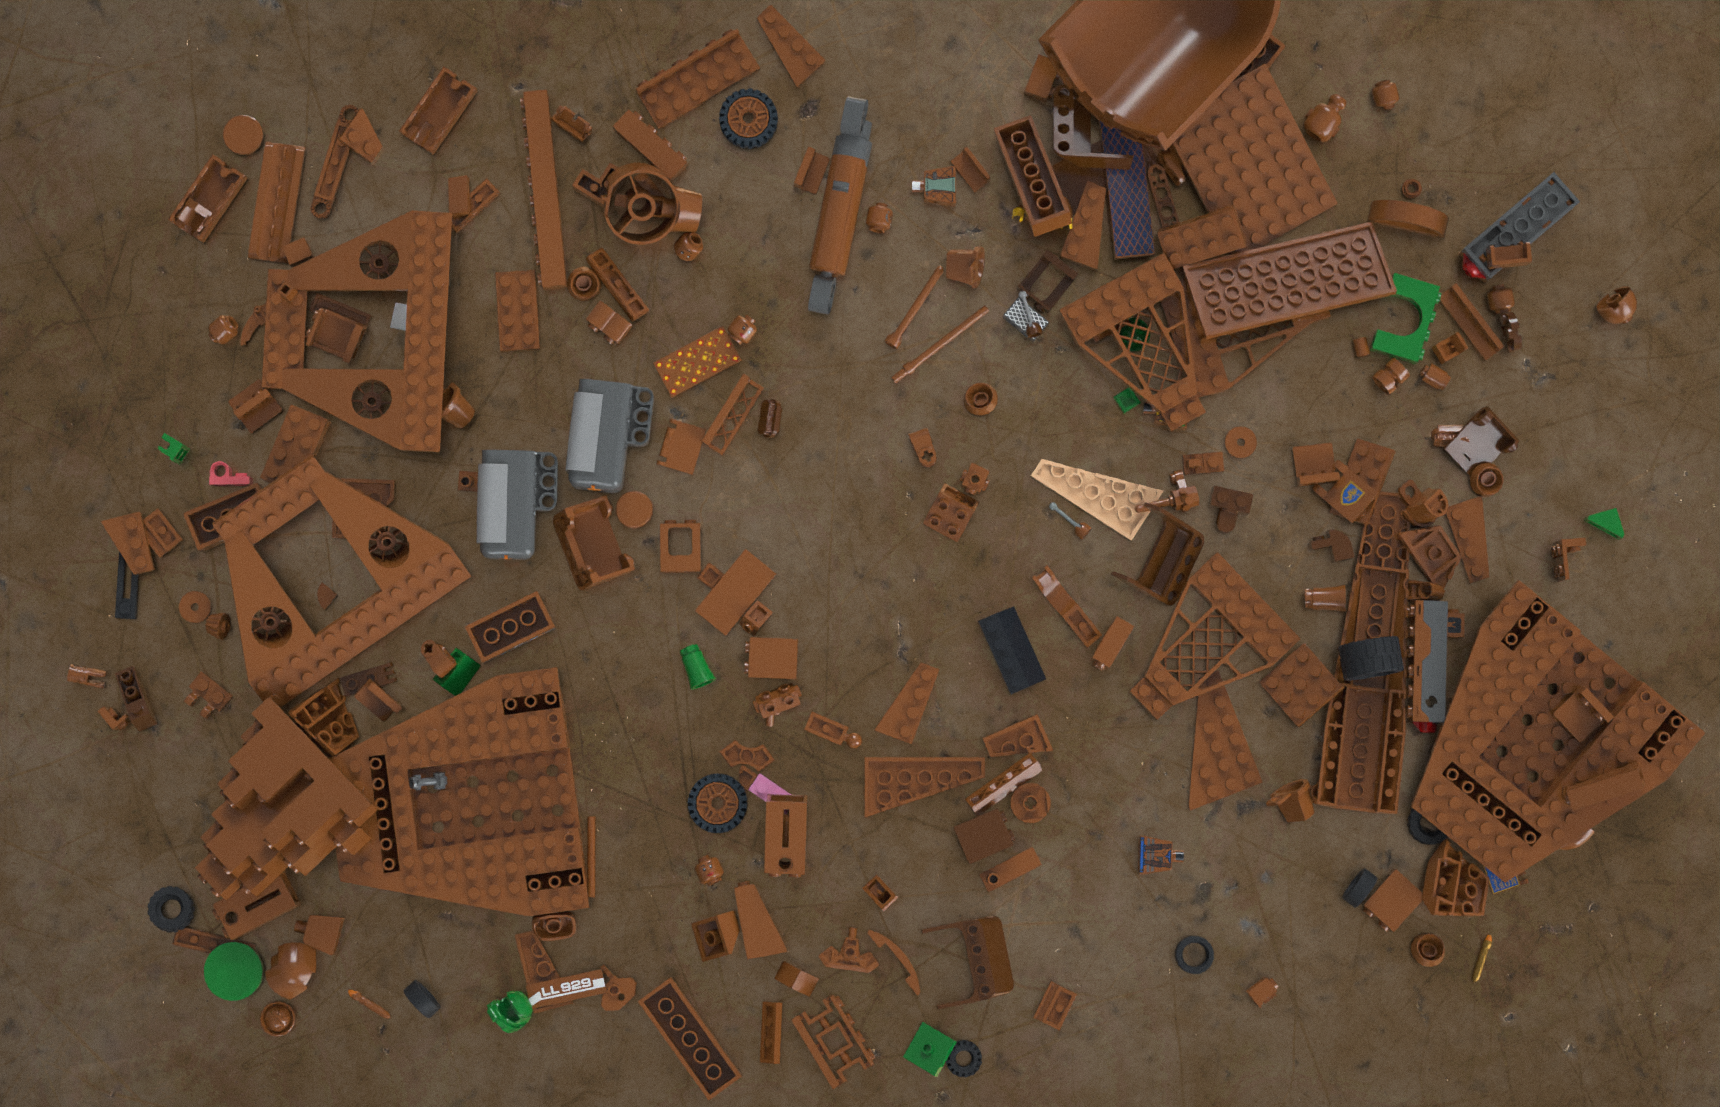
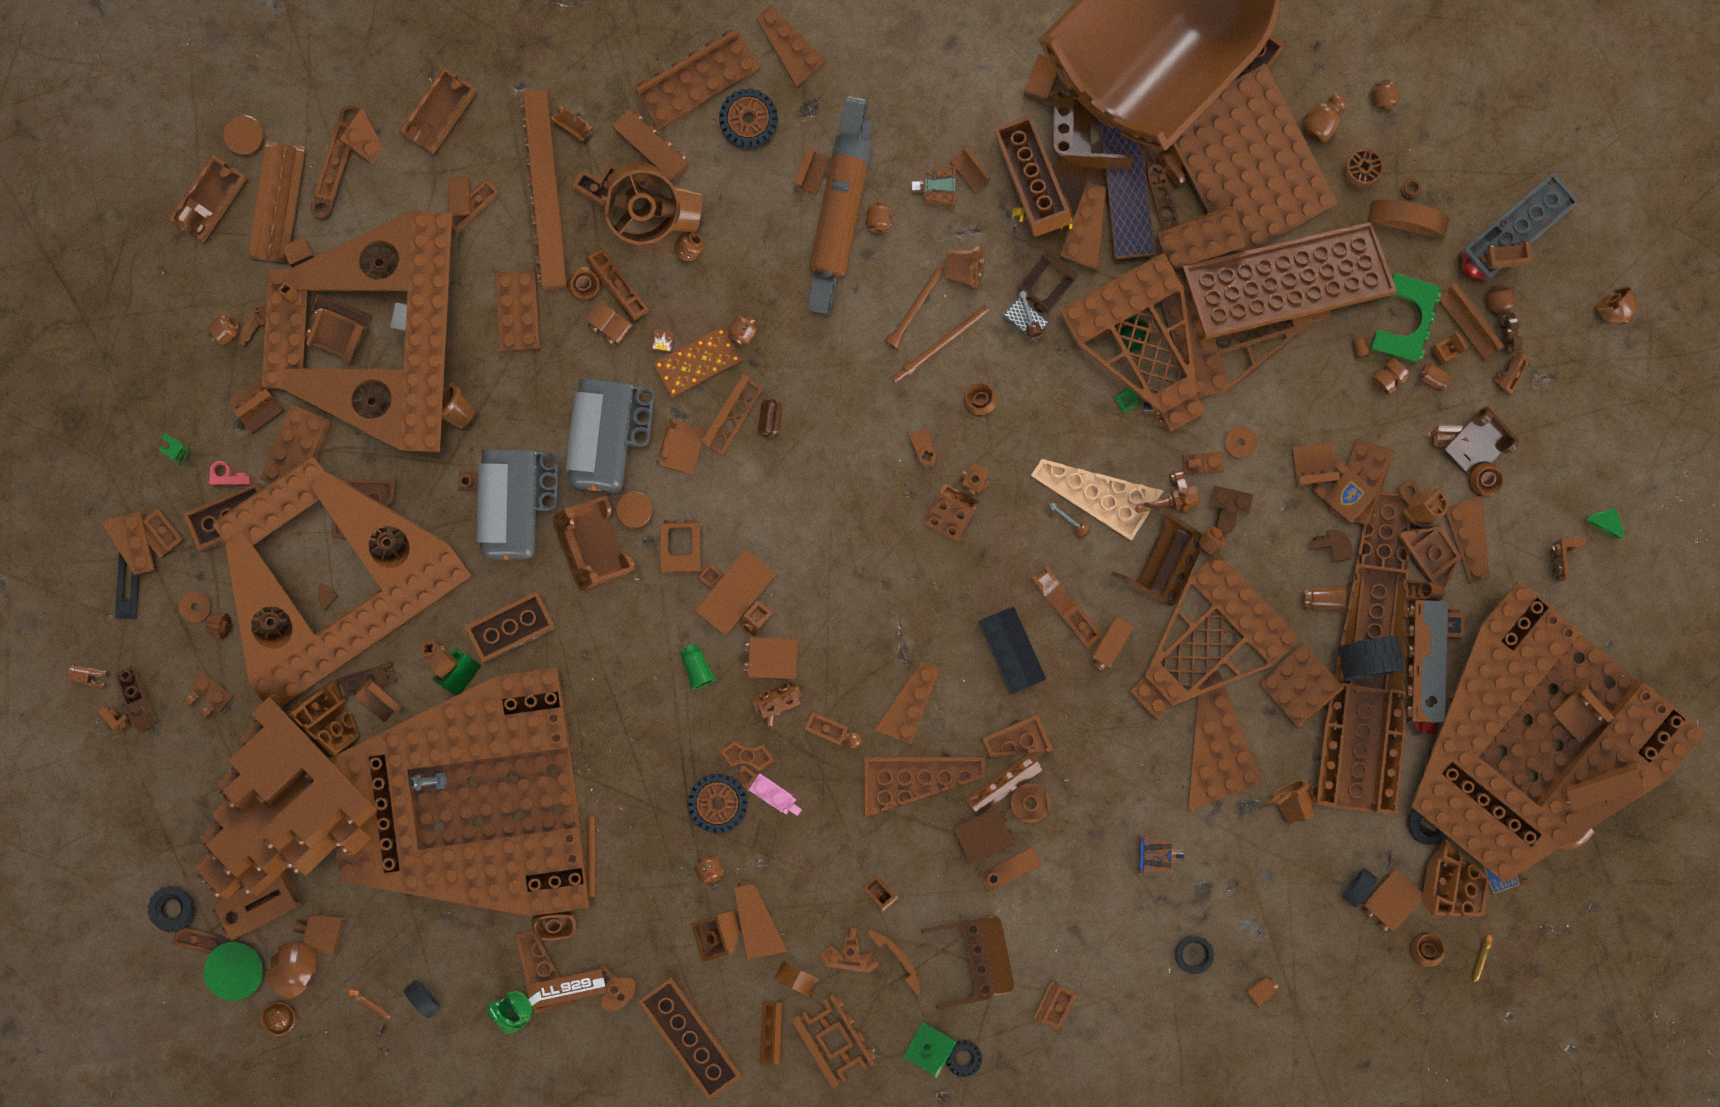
(663, 341): none -> tile
(785, 835): dark orange brick -> none
(1213, 540): none -> dark orange plate
(1368, 159): none -> dark orange wheel
(1510, 379): none -> dark orange hinge

